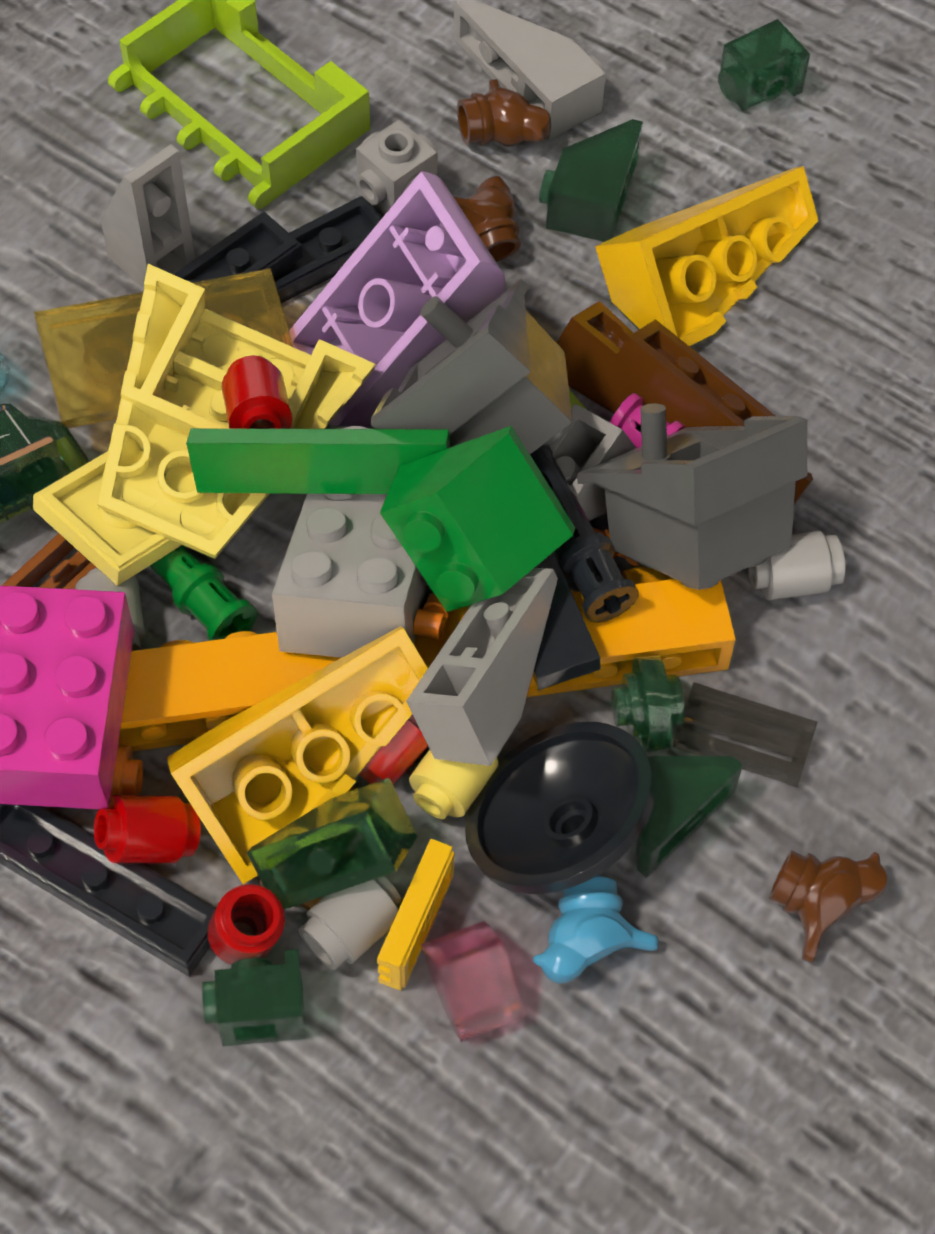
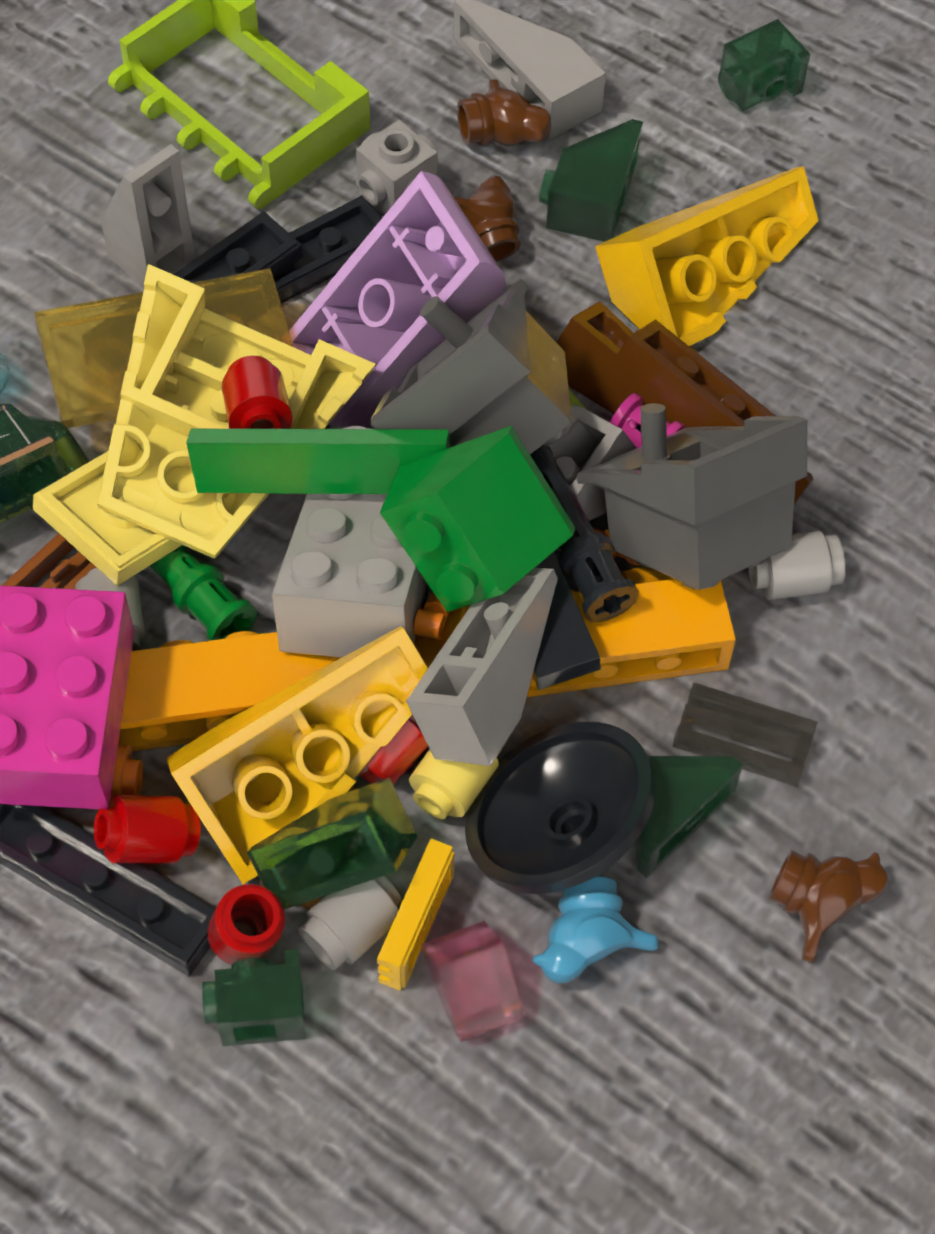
(649, 703): clear green plate -> none

